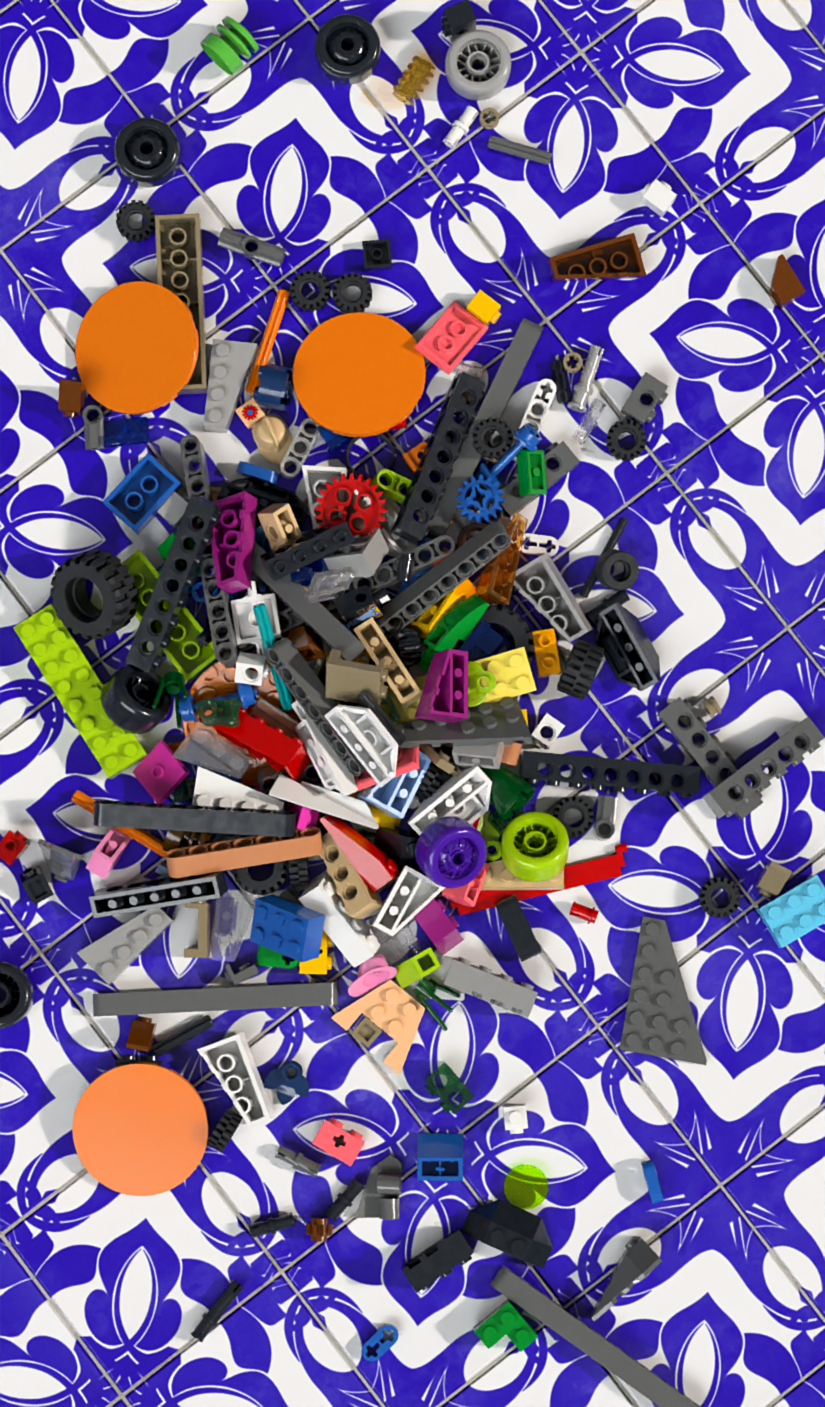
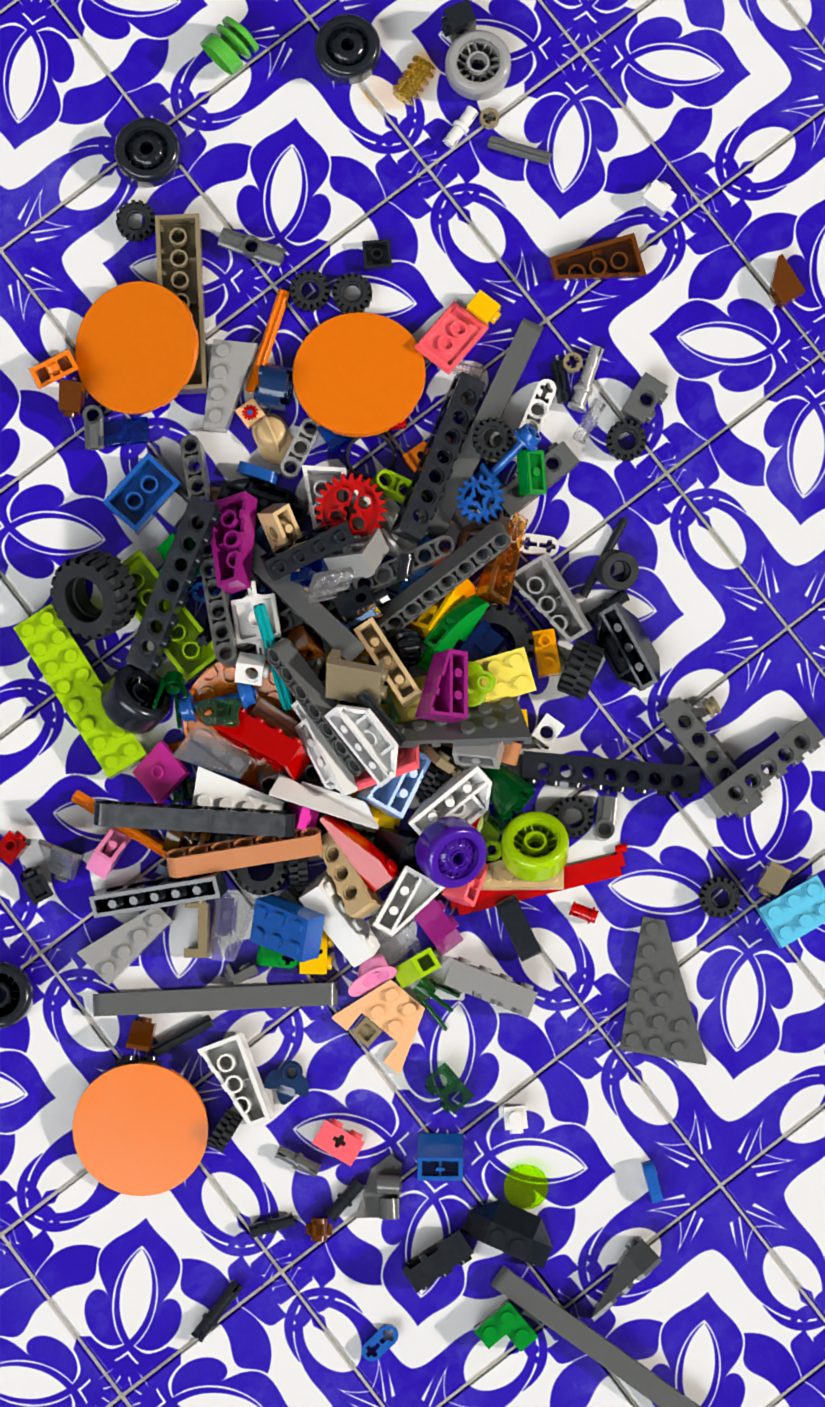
(53, 368): none -> orange brick

